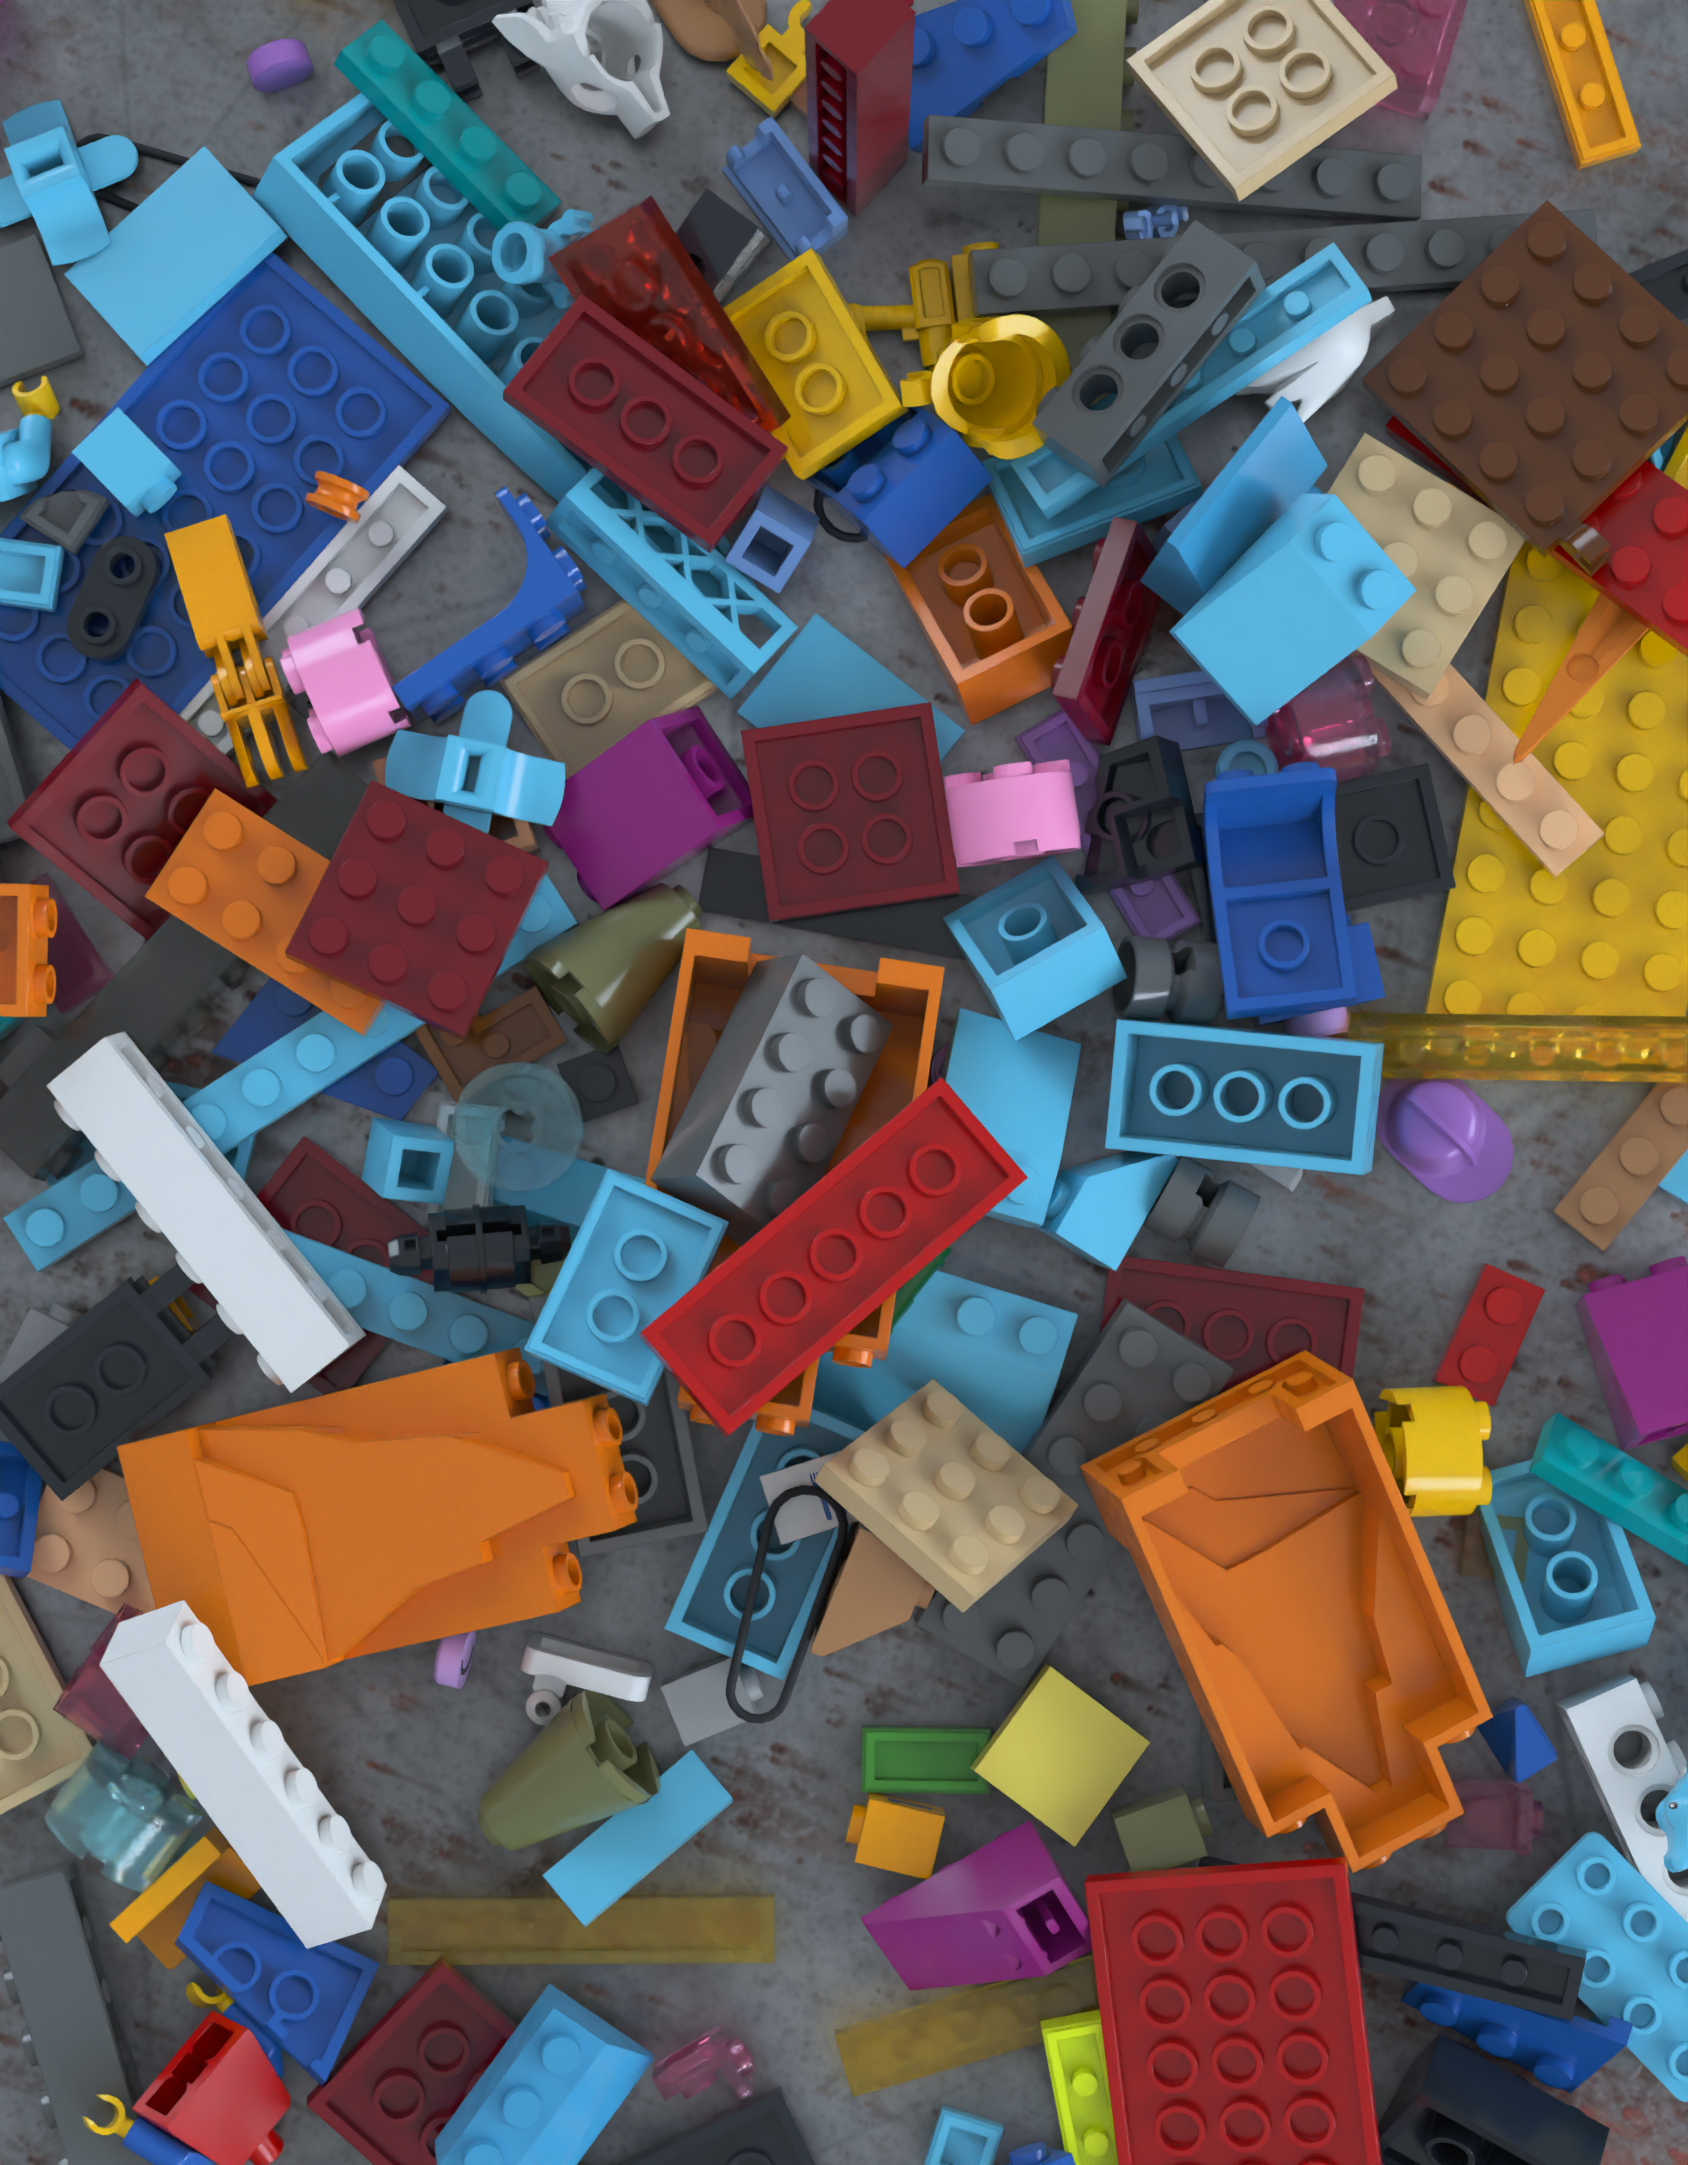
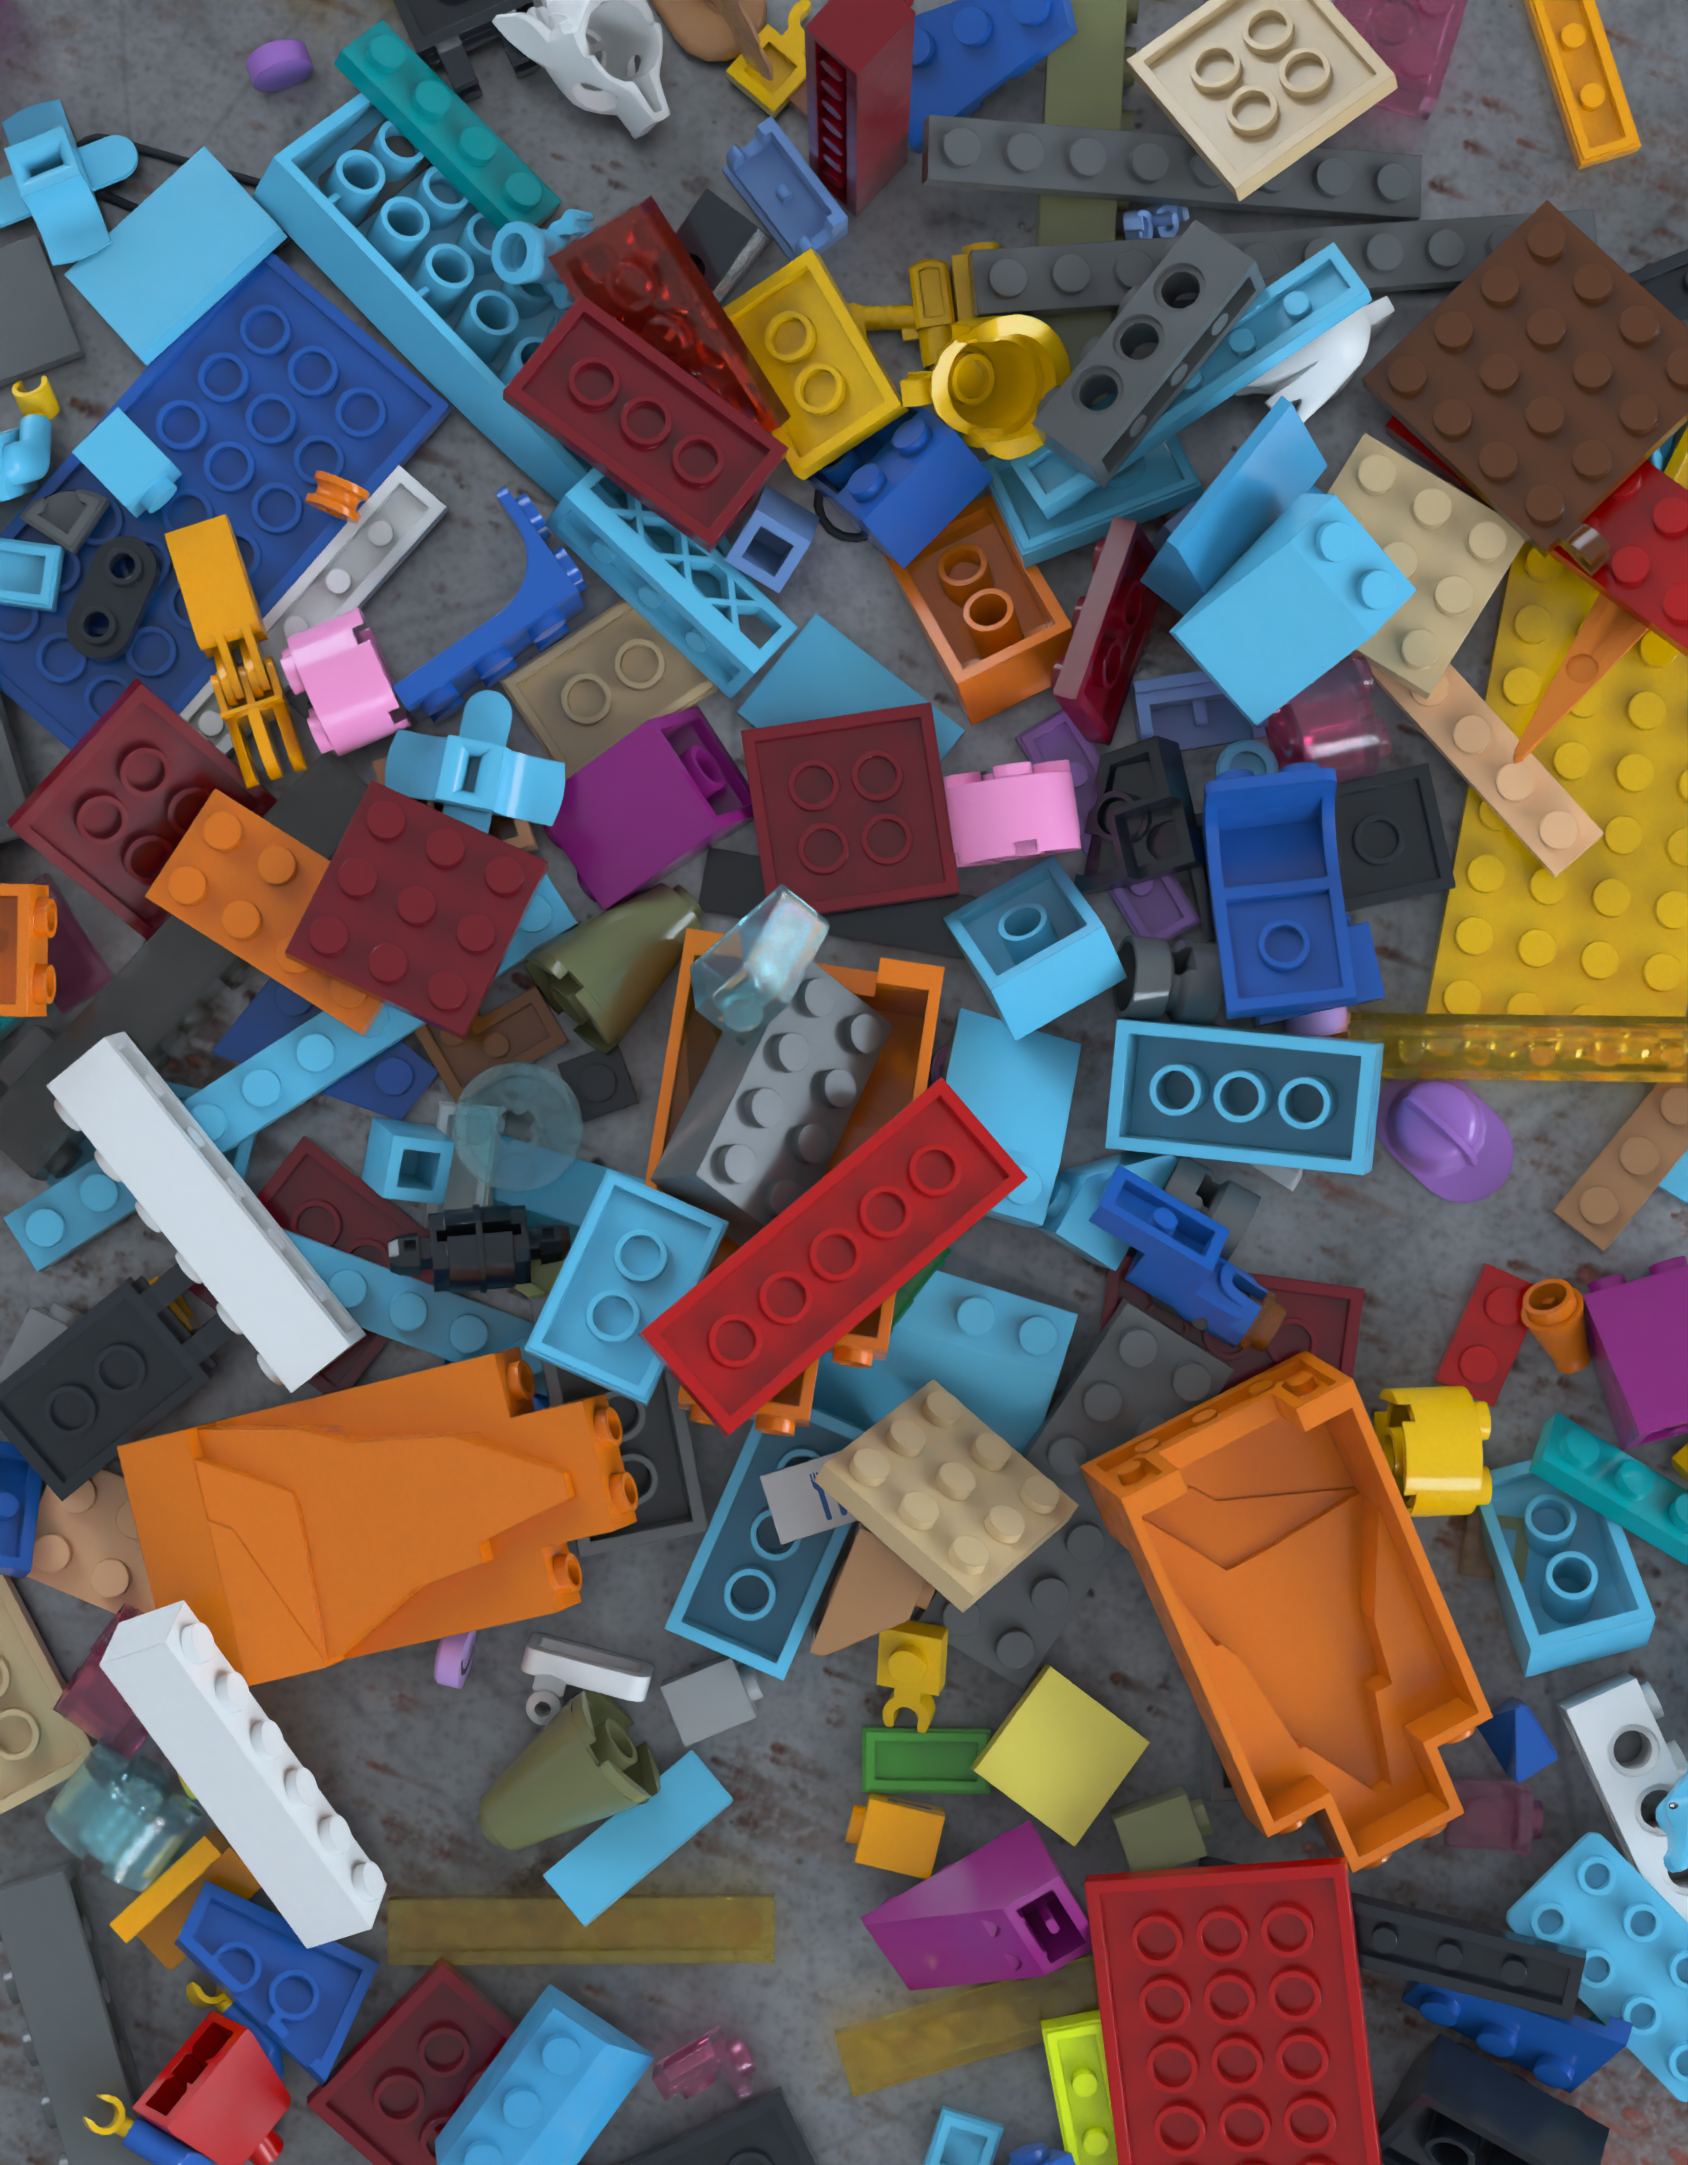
(752, 1594): black piece -> none
(757, 965): none -> clear light blue slope
(913, 1664): none -> yellow plate
(1183, 1265): none -> blue plate
(1557, 1321): none -> orange cone

